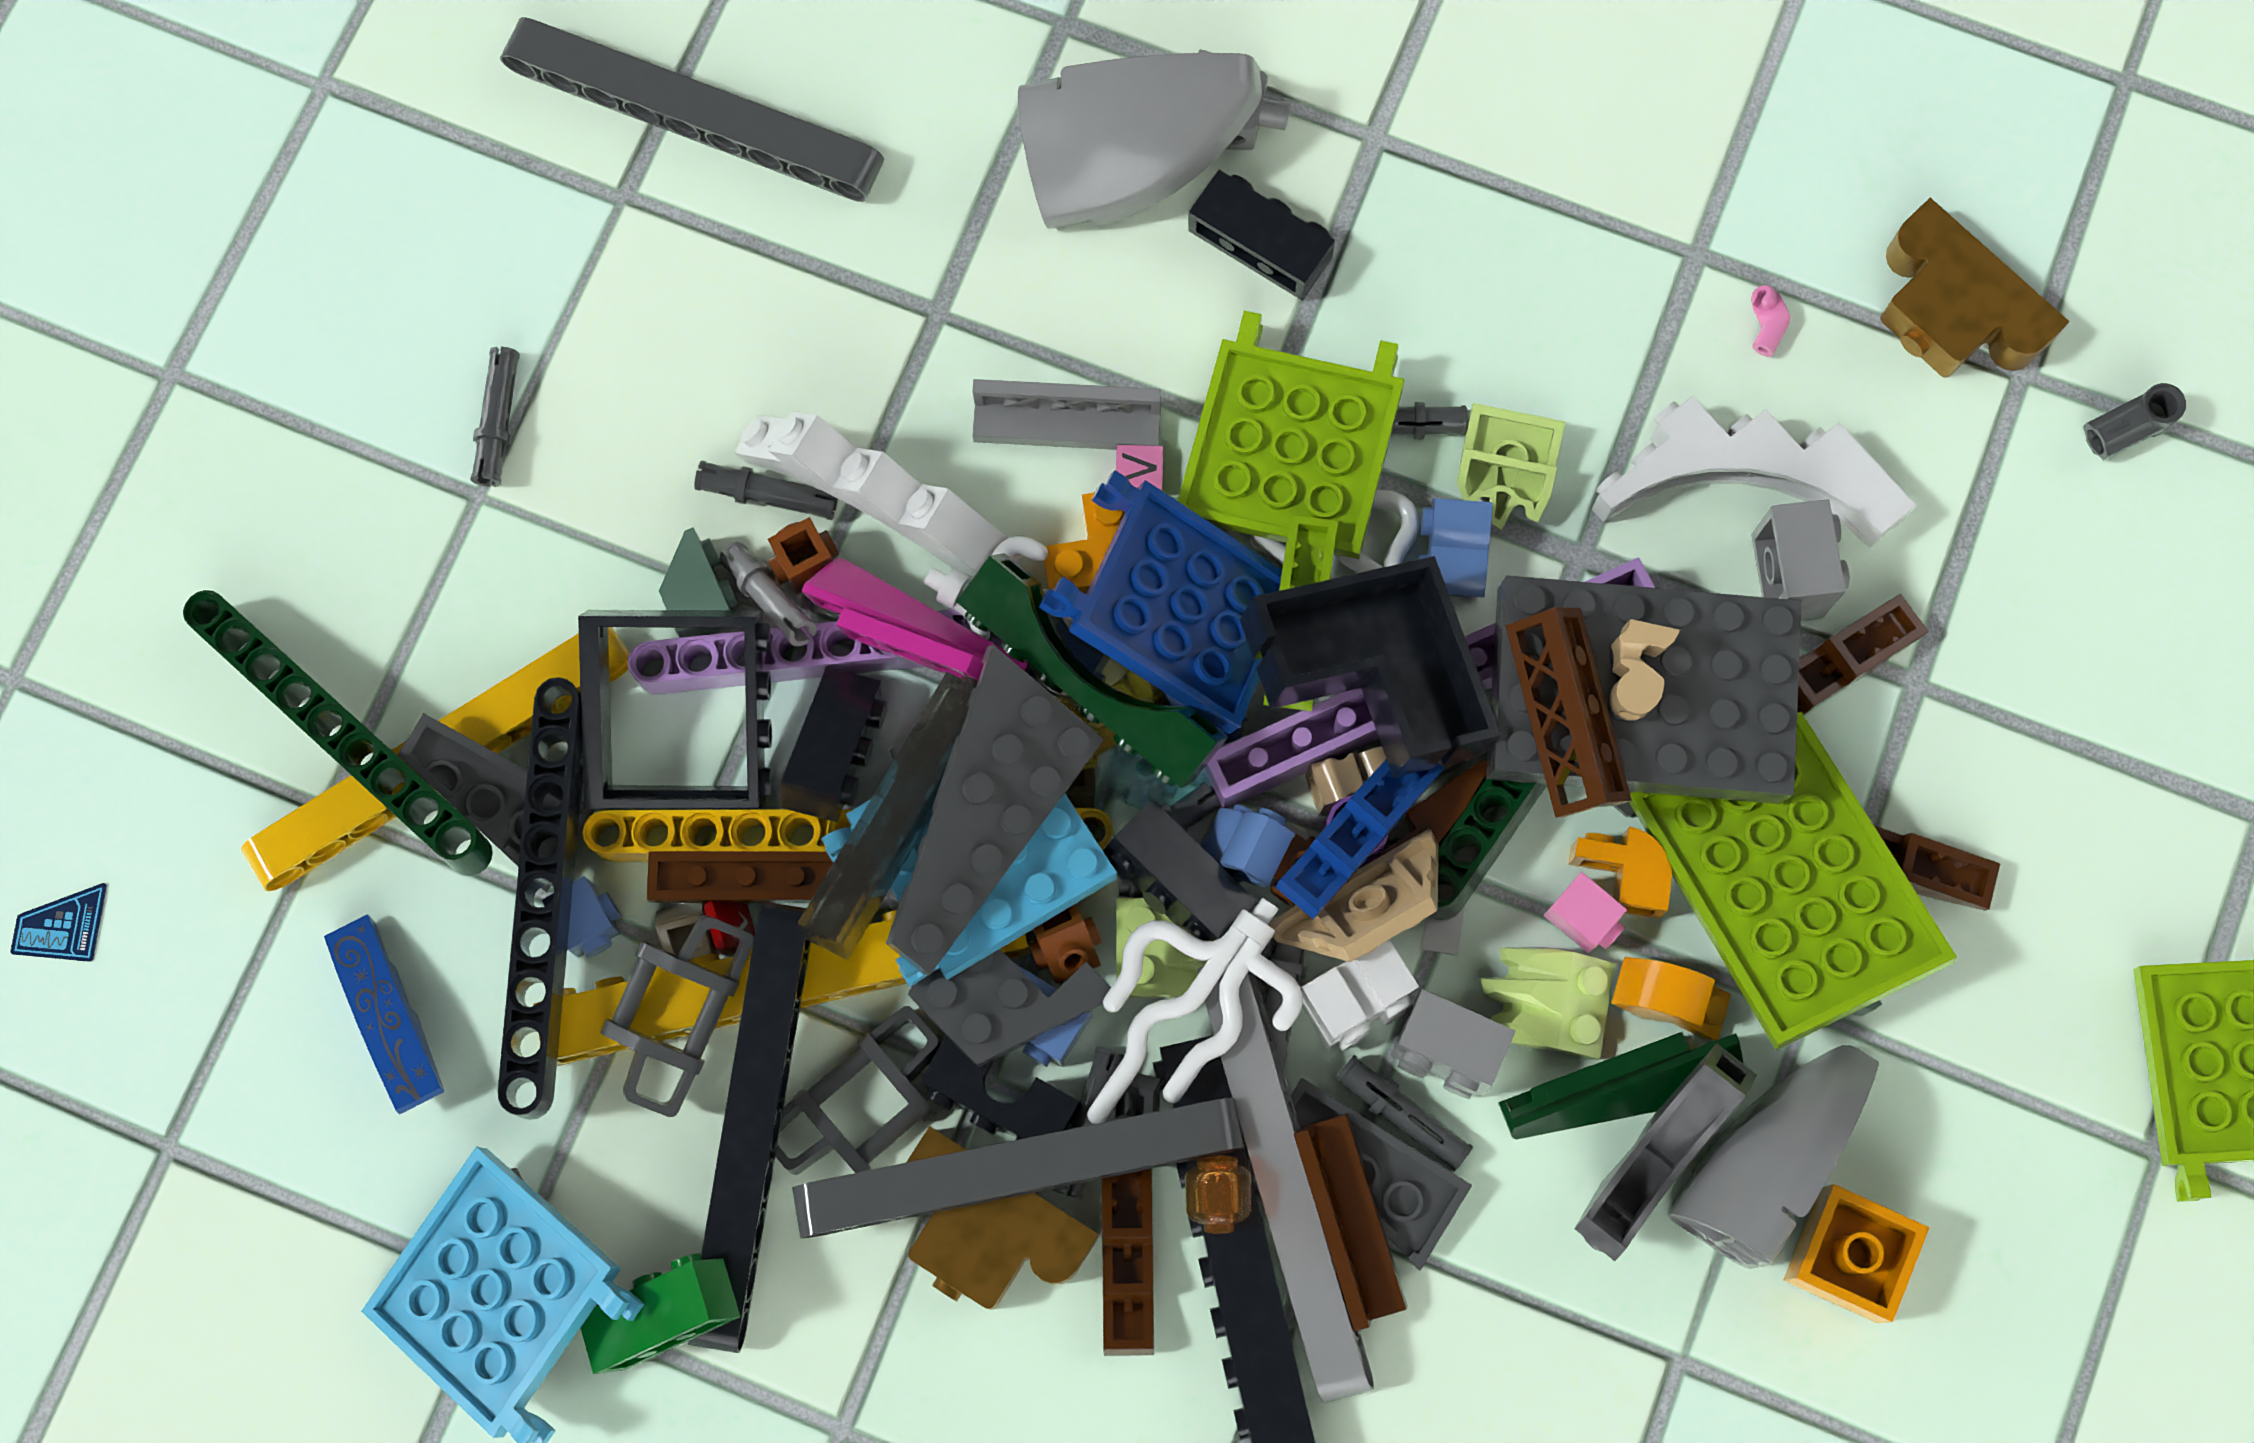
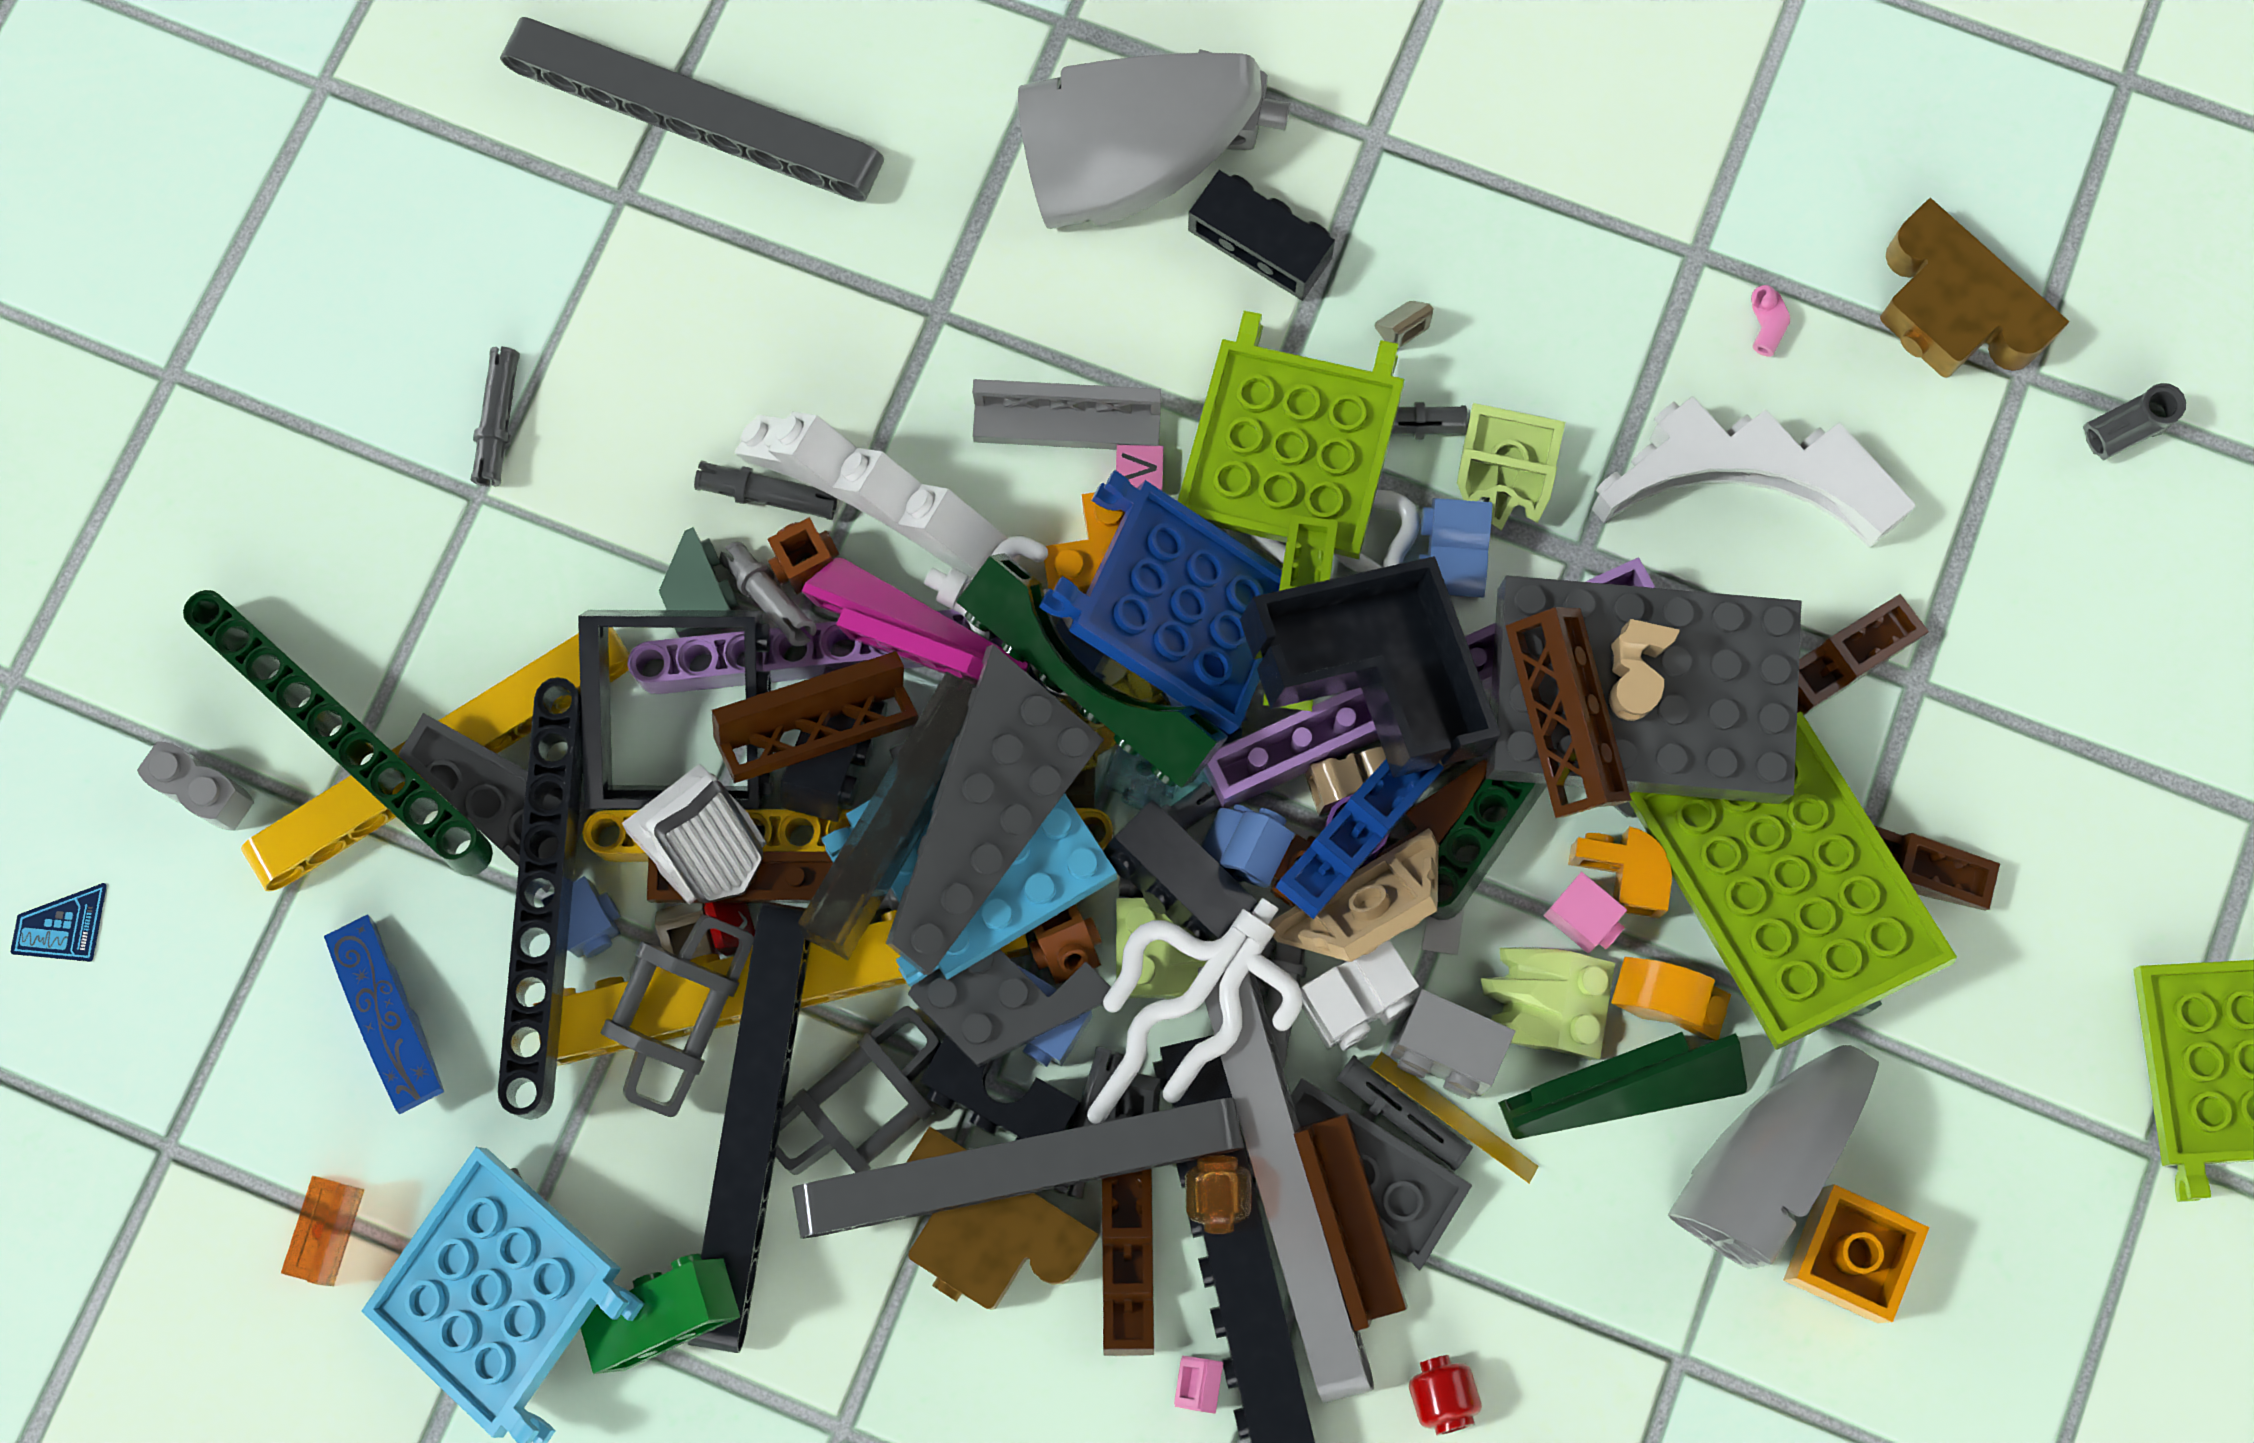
(195, 786): none -> light grey brick
(322, 1231): none -> clear orange panel
(699, 838): none -> white piece
(810, 702): none -> reddish brown fence
(1198, 1384): none -> bright pink tile
(1405, 322): none -> dark tan slope
(1445, 1395): none -> red head
(1455, 1117): none -> yellow sticker
(1664, 1151): flat silver arch -> none
(1801, 556): light grey brick -> none

